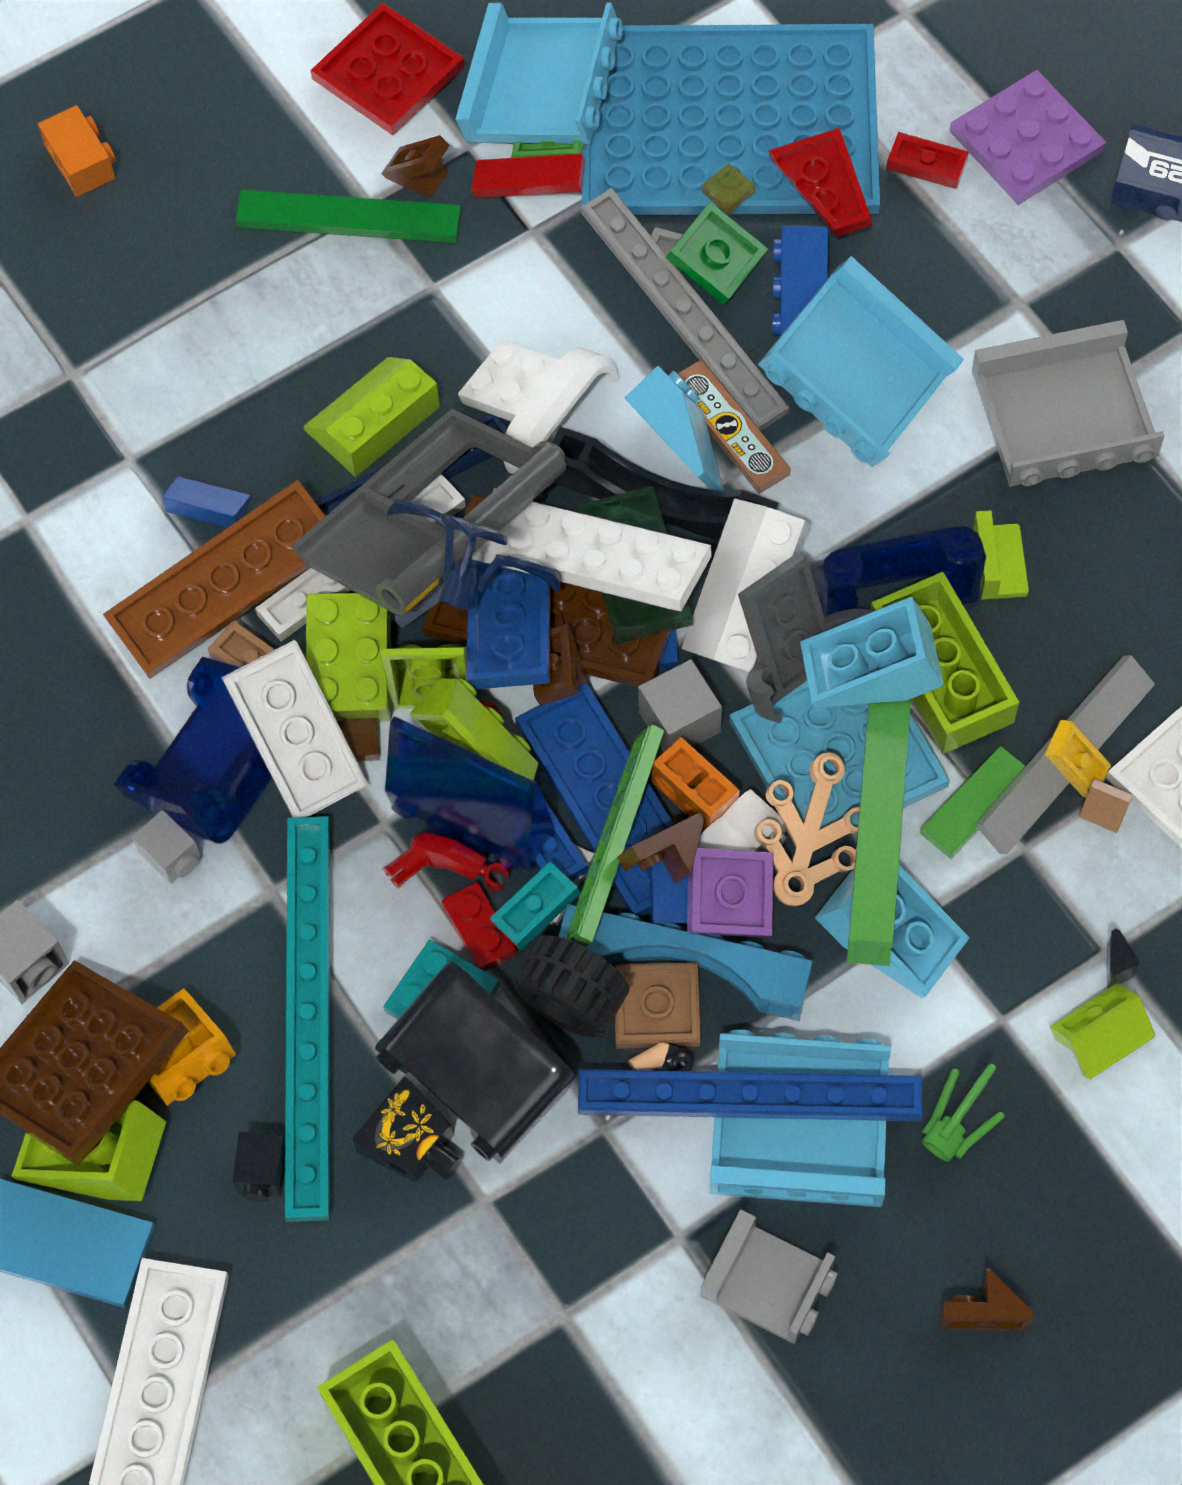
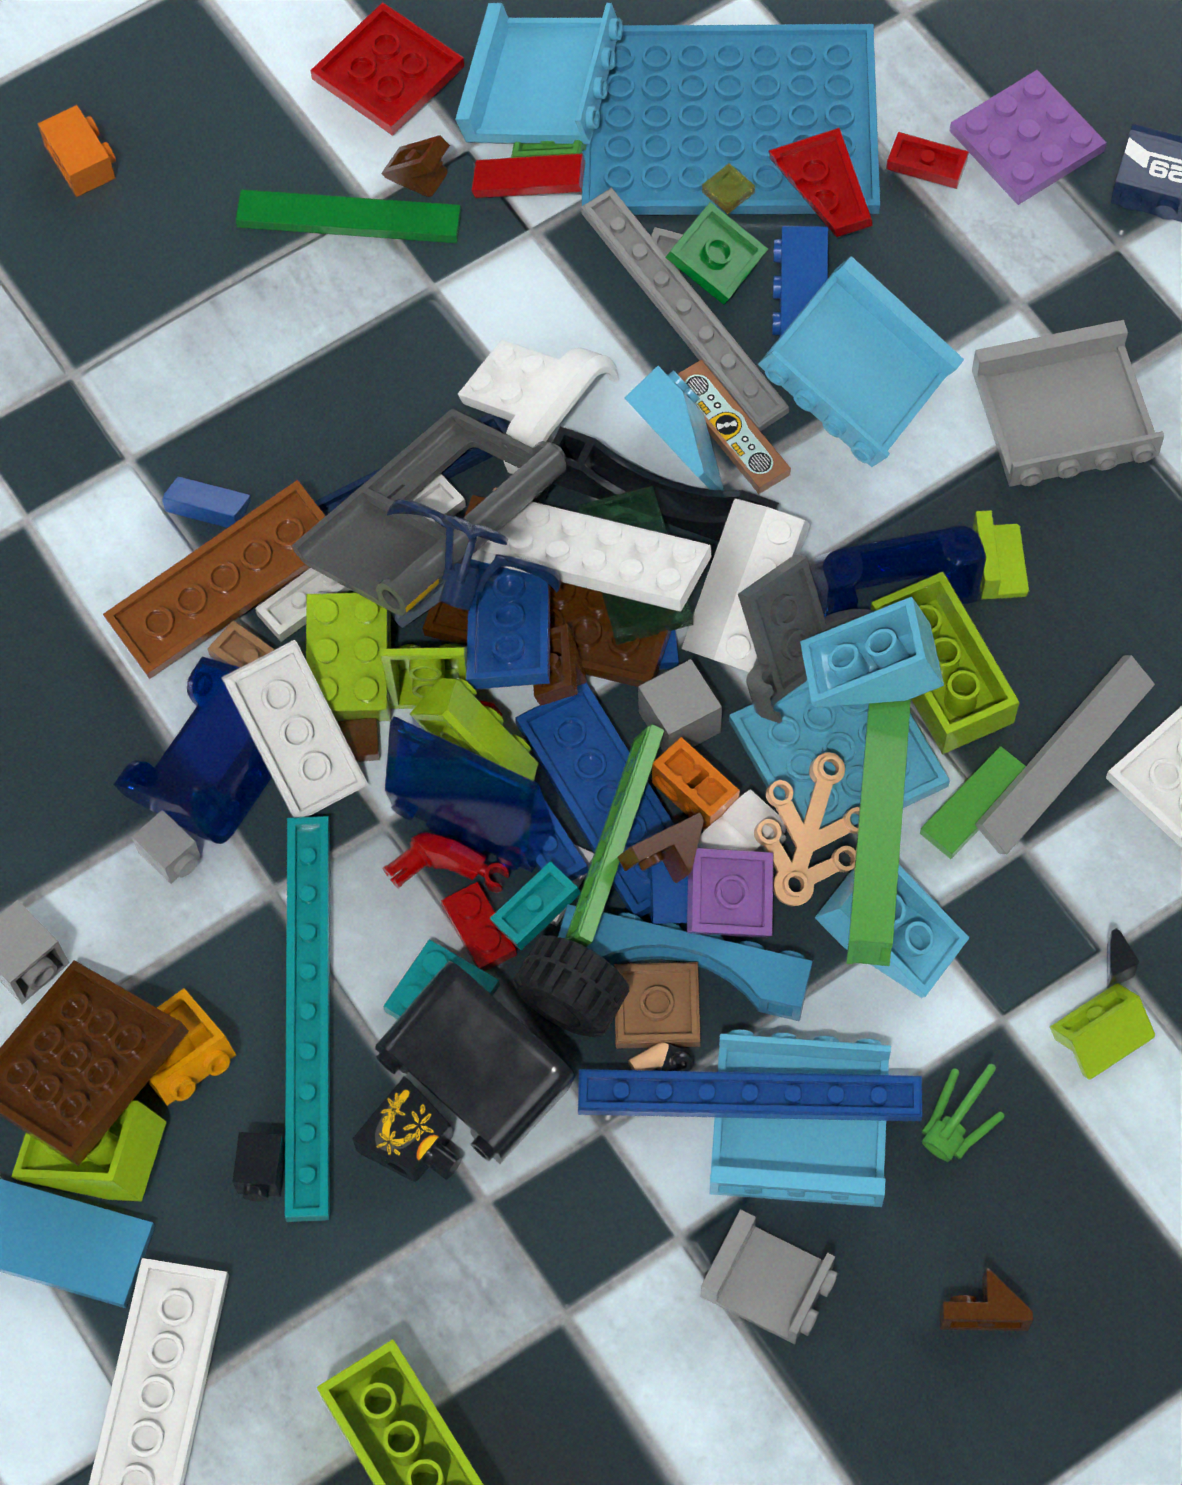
(375, 413): lime slope -> none
(1076, 757): yellow plate -> none
(1105, 805): medium nougat tile -> none

